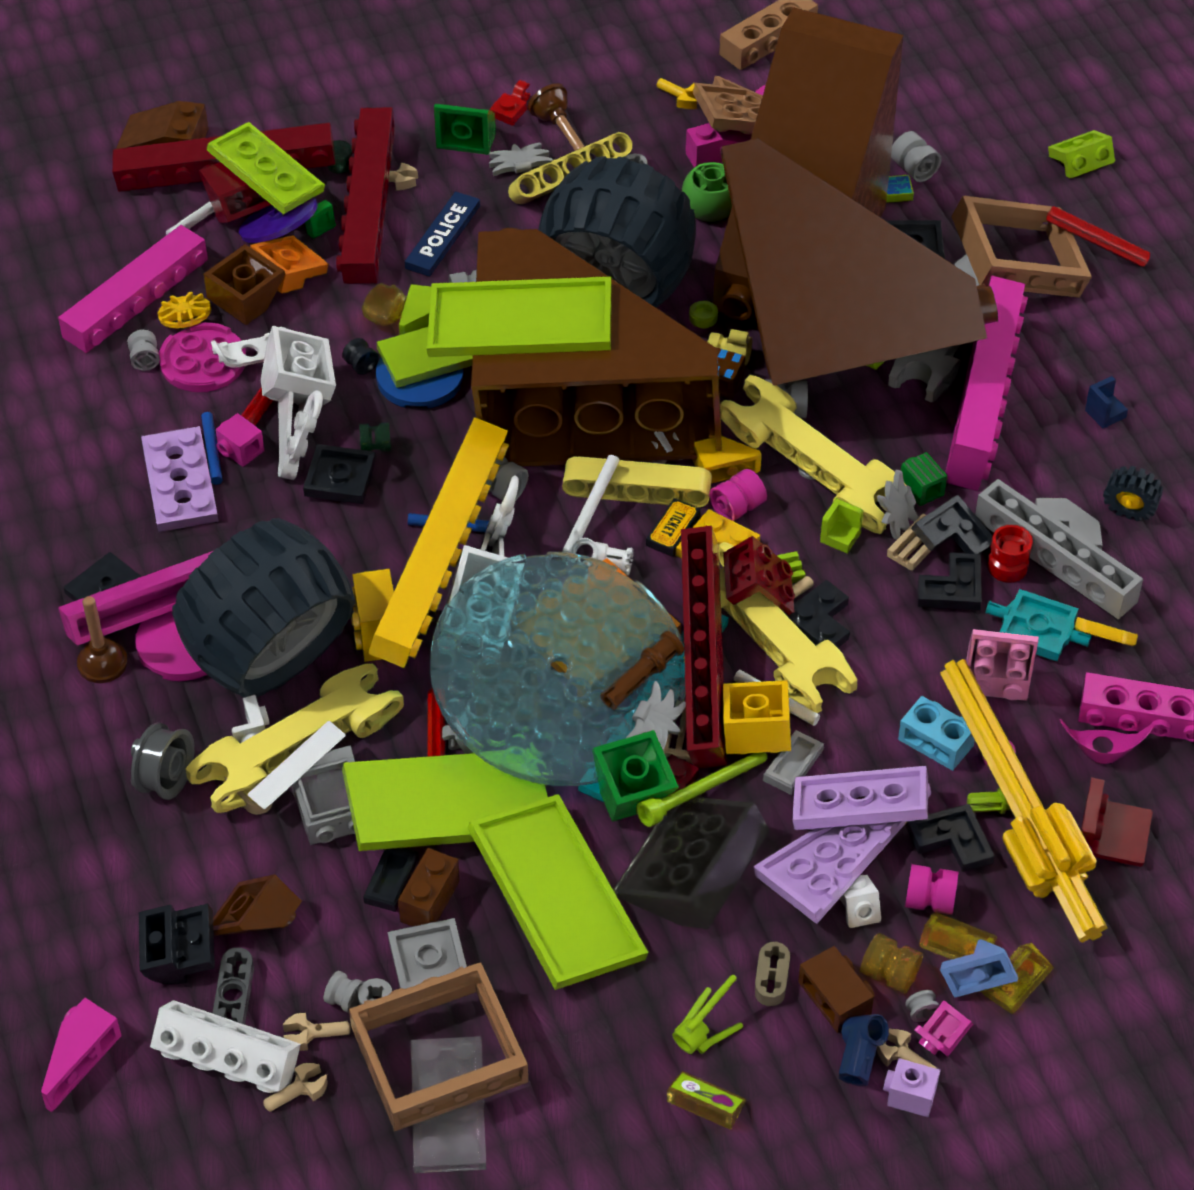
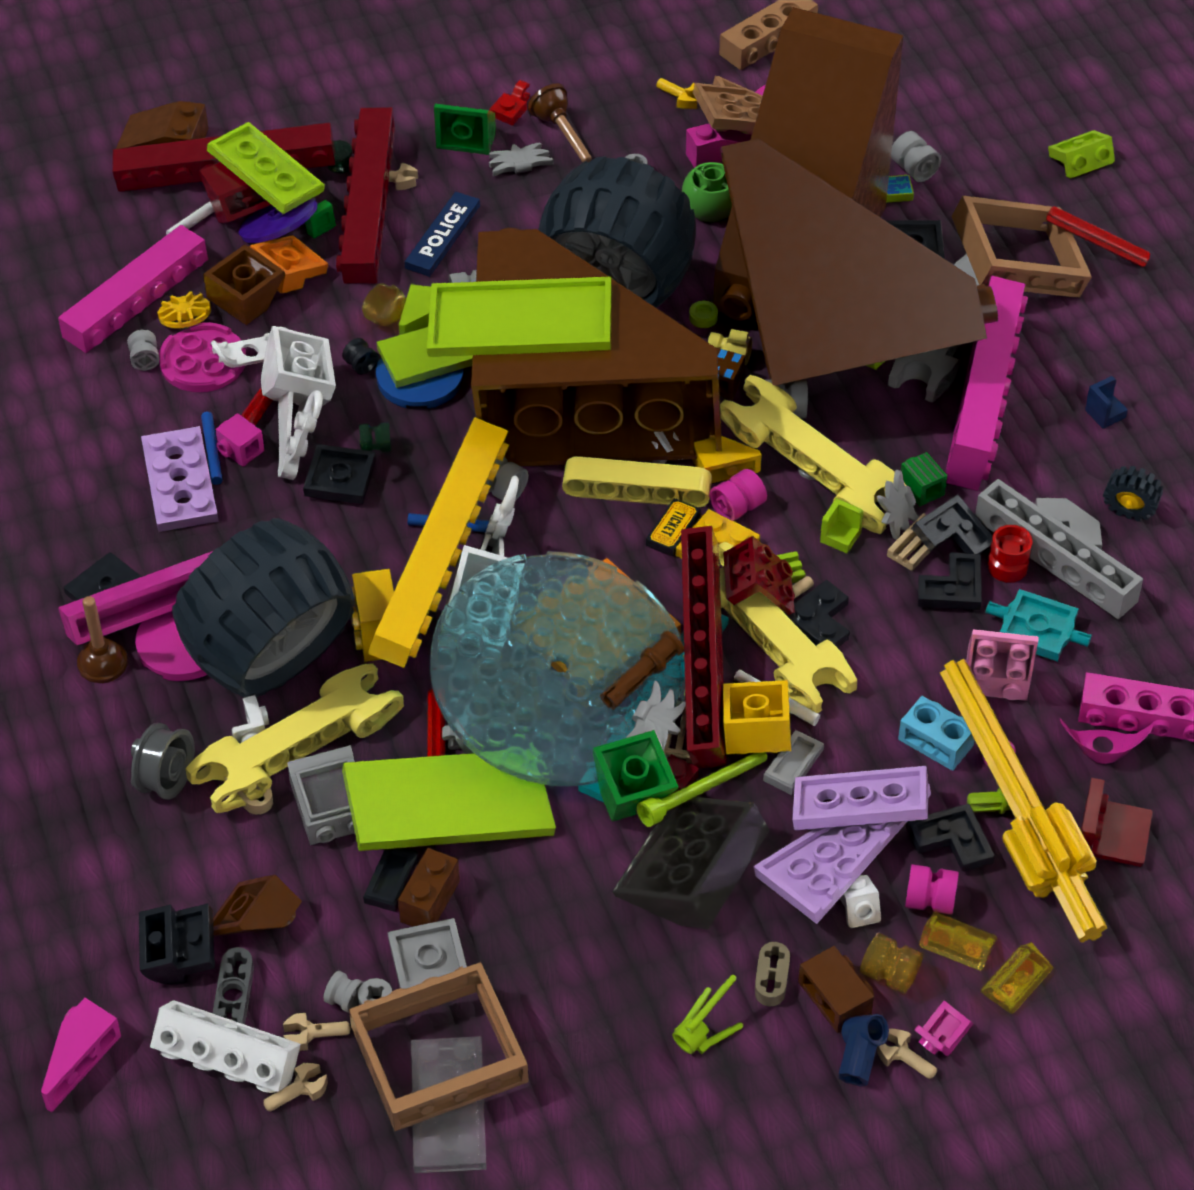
(296, 765): white sticker -> none
(557, 891): lime tile -> none
(558, 170): light yellow beam -> none
(592, 501): white bar -> none
(601, 551): white connector -> none
(705, 1099): slope -> none
(911, 1087): lavender brick -> none
(922, 1005): light grey bush -> none
(979, 971): medium blue slope -> none
(1105, 631): yellow tile -> none

